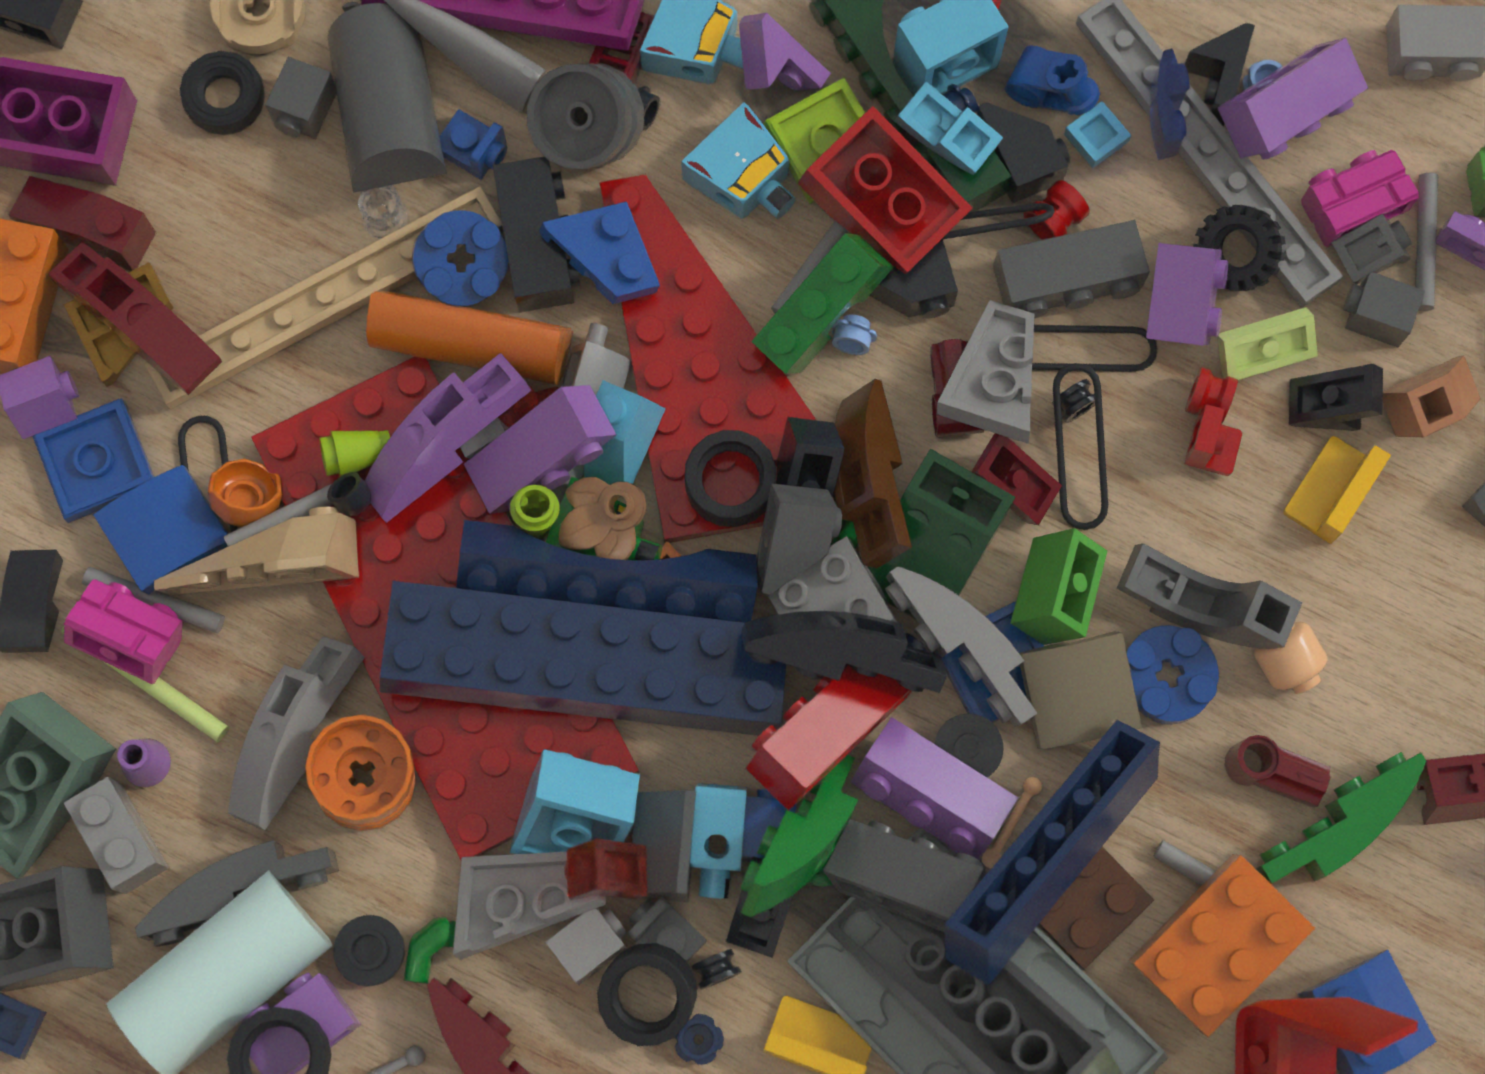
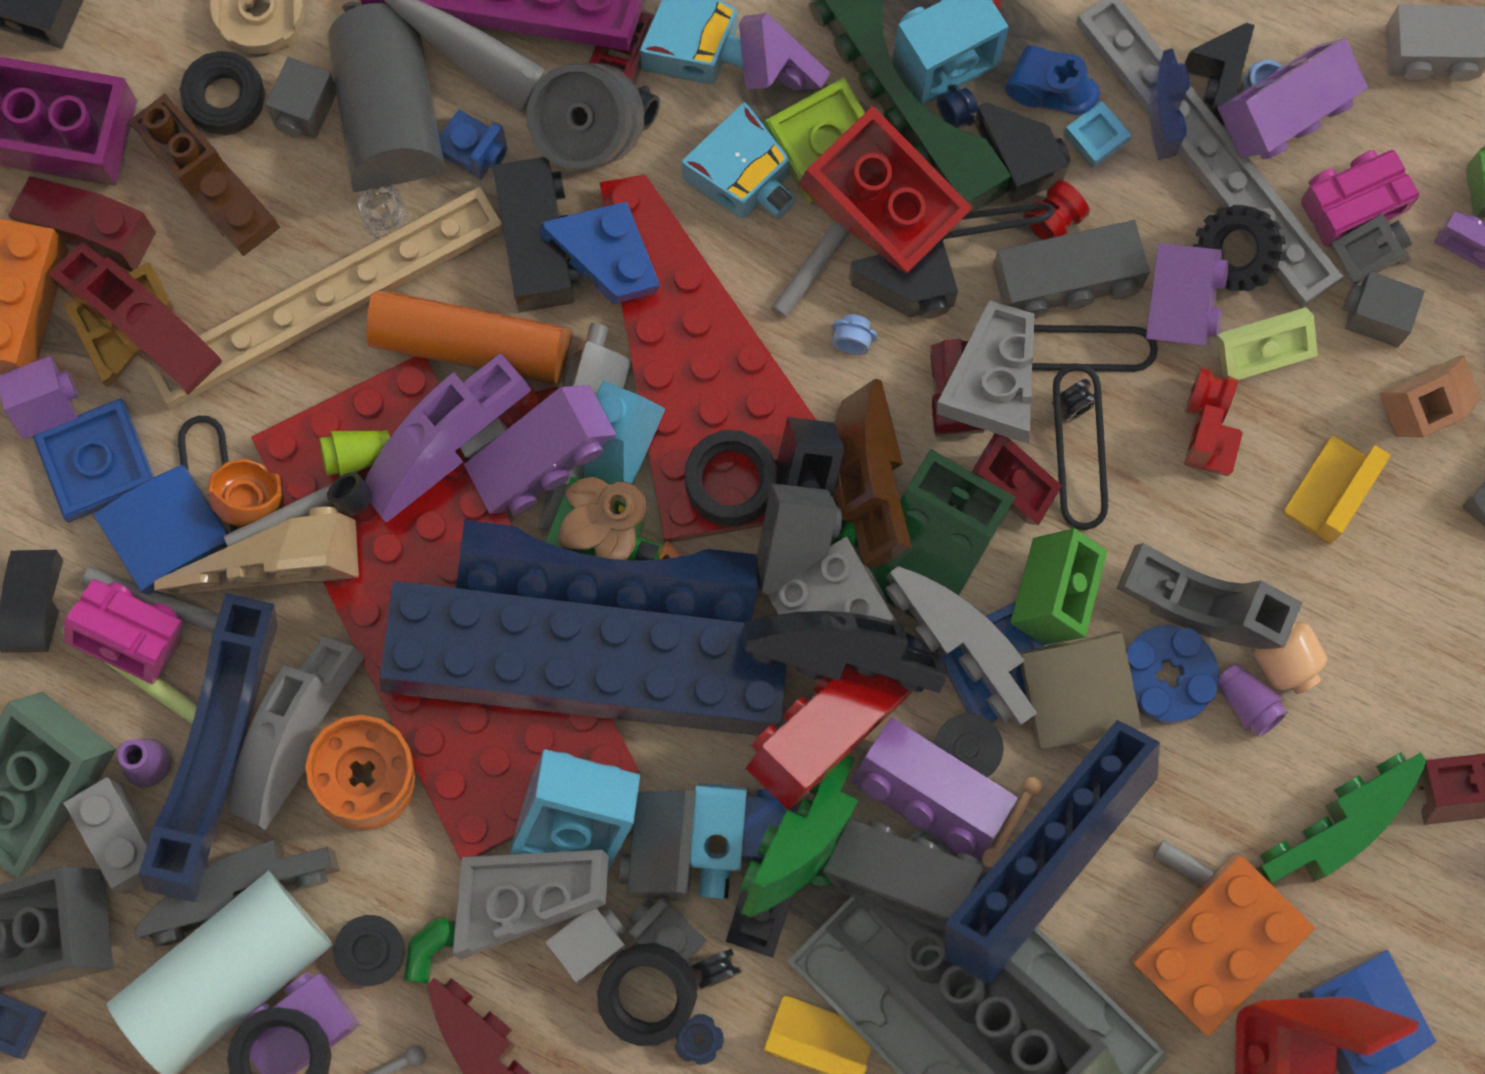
(194, 805): none -> dark blue arch
(204, 175): none -> reddish brown slope
(441, 237): blue plate -> none
(534, 502): lime cone -> none
(606, 869): clear red bracket -> none
(834, 286): green arch -> none
(947, 130): medium azure slope -> none
(1095, 909): reddish brown plate -> none
(1251, 700): none -> medium lavender cone
(1280, 771): dark red piece -> none
(1336, 398): black slope -> none
(1427, 239): light grey bar -> none

